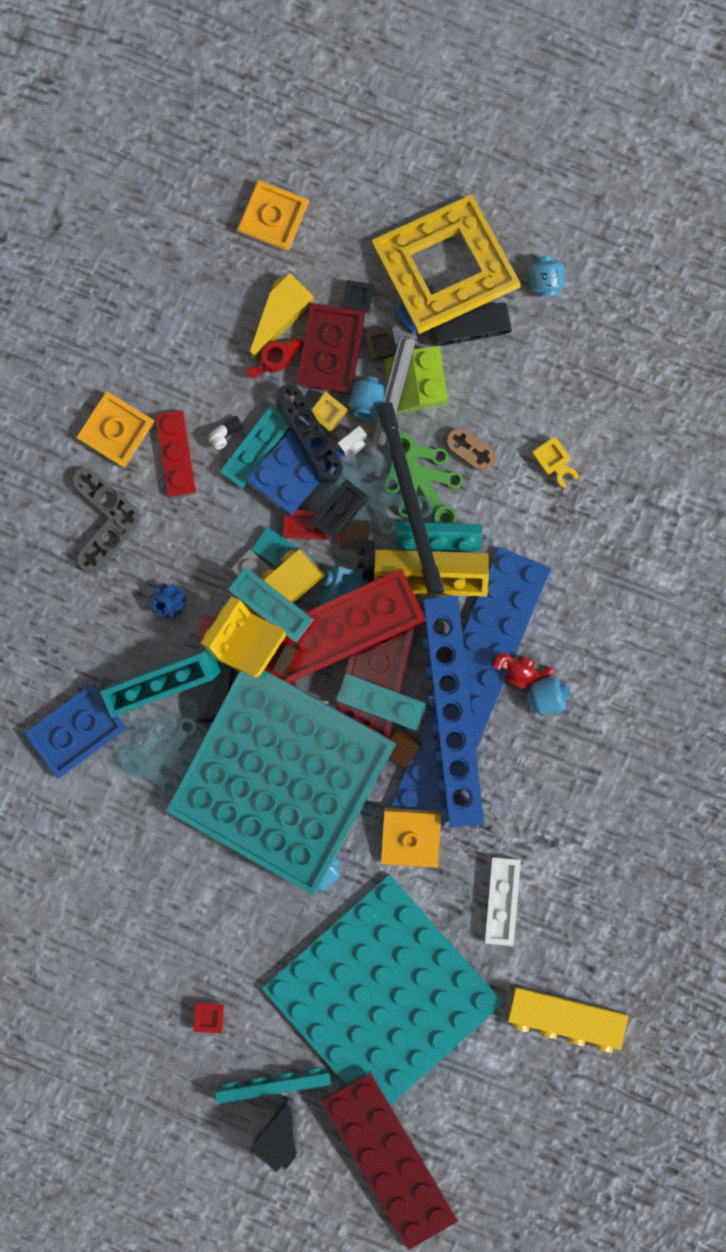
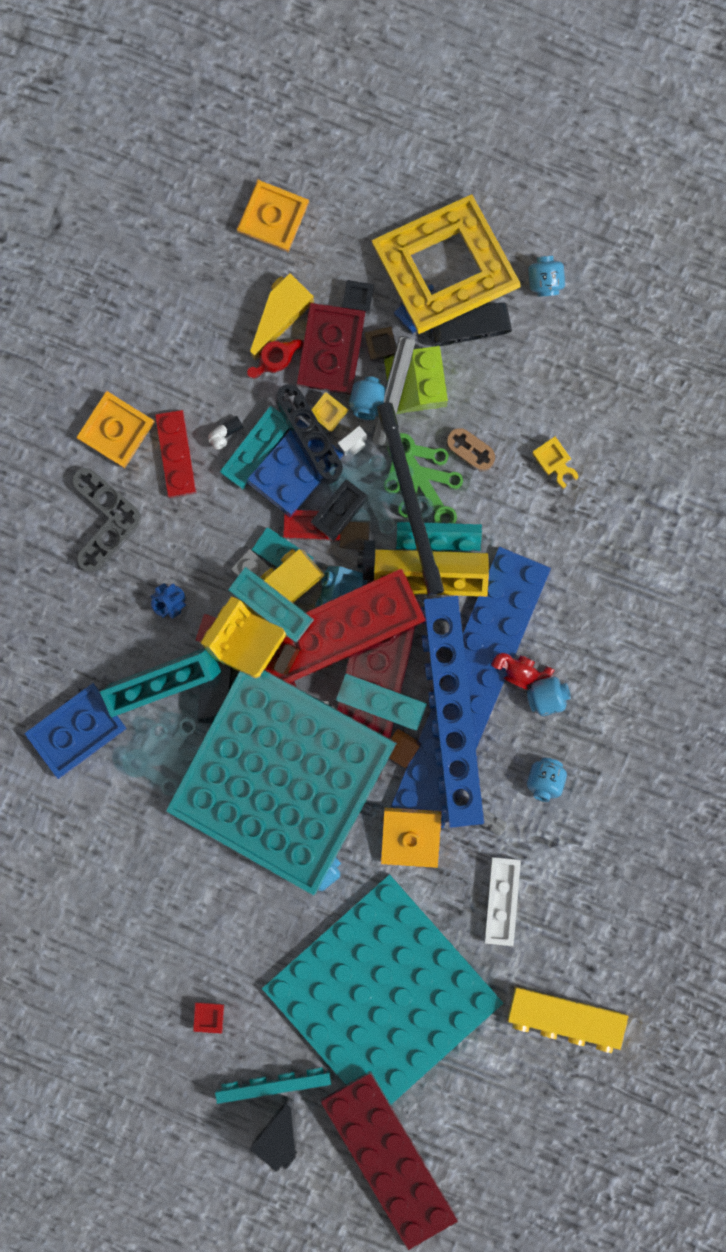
(546, 779): none -> dark azure head

